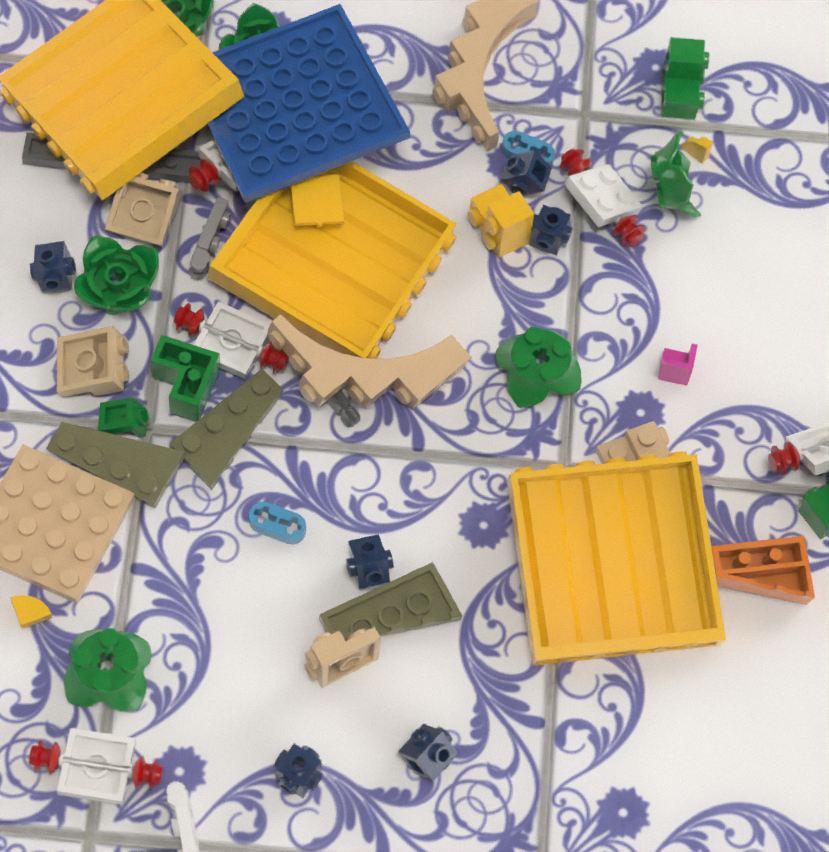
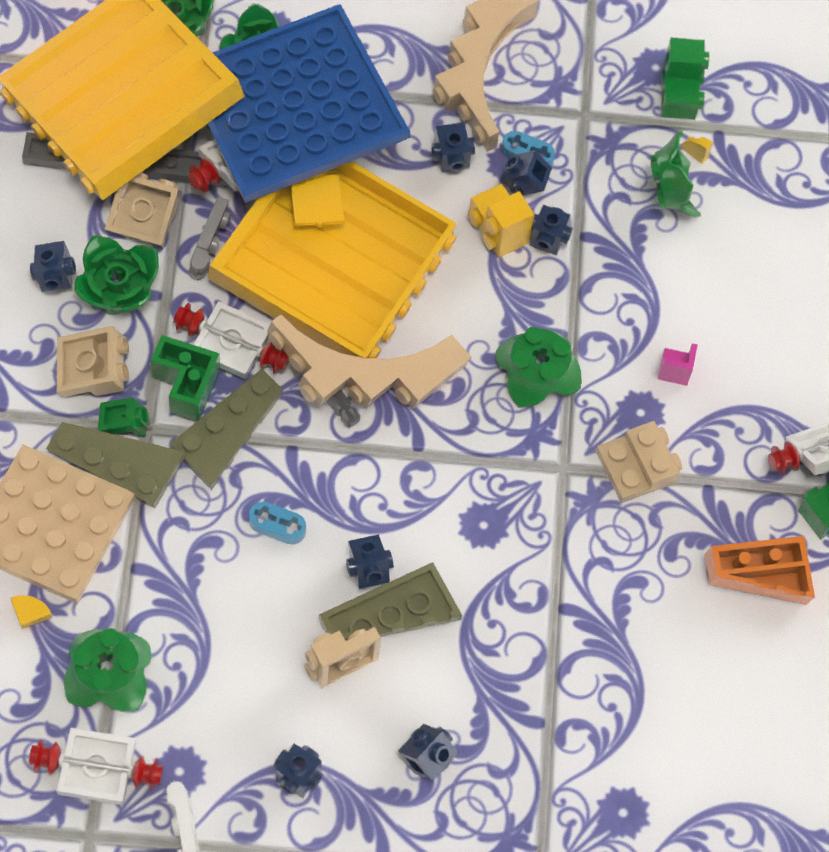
(452, 147): none -> dark blue brick
(603, 196): white plate -> none
(615, 558): yellow panel -> none

